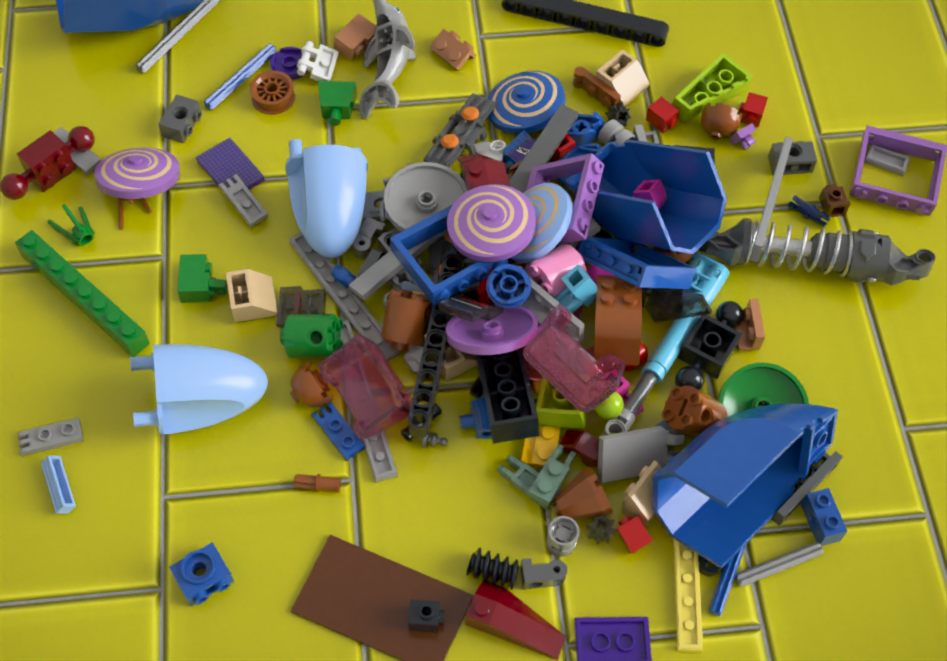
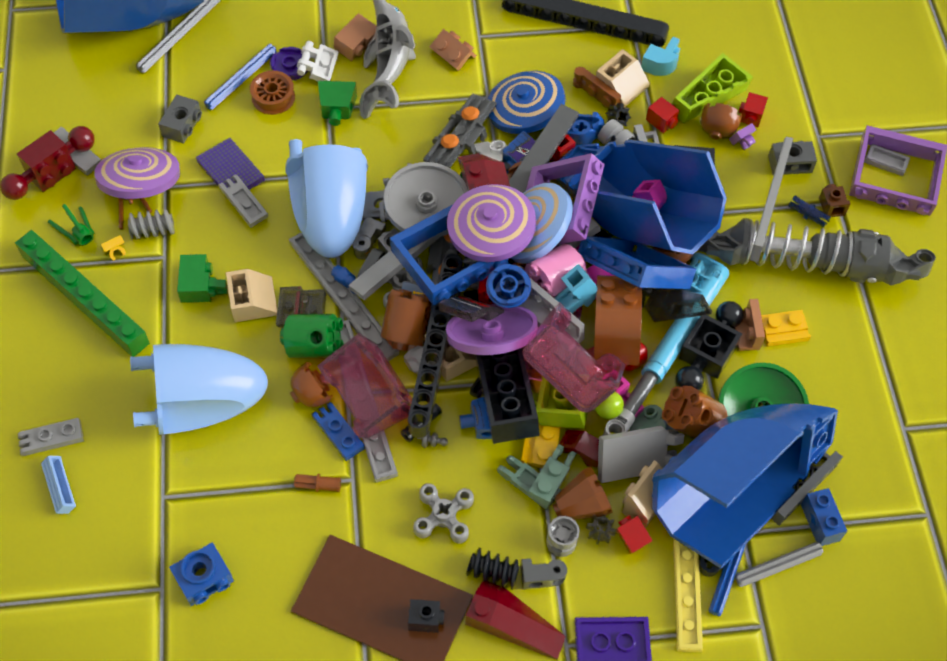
(113, 245): none -> yellow tile
(150, 224): none -> light grey piece
(443, 505): none -> light grey gear
(645, 420): none -> sand green plate
(661, 61): none -> medium azure brick
(785, 328): none -> yellow plate

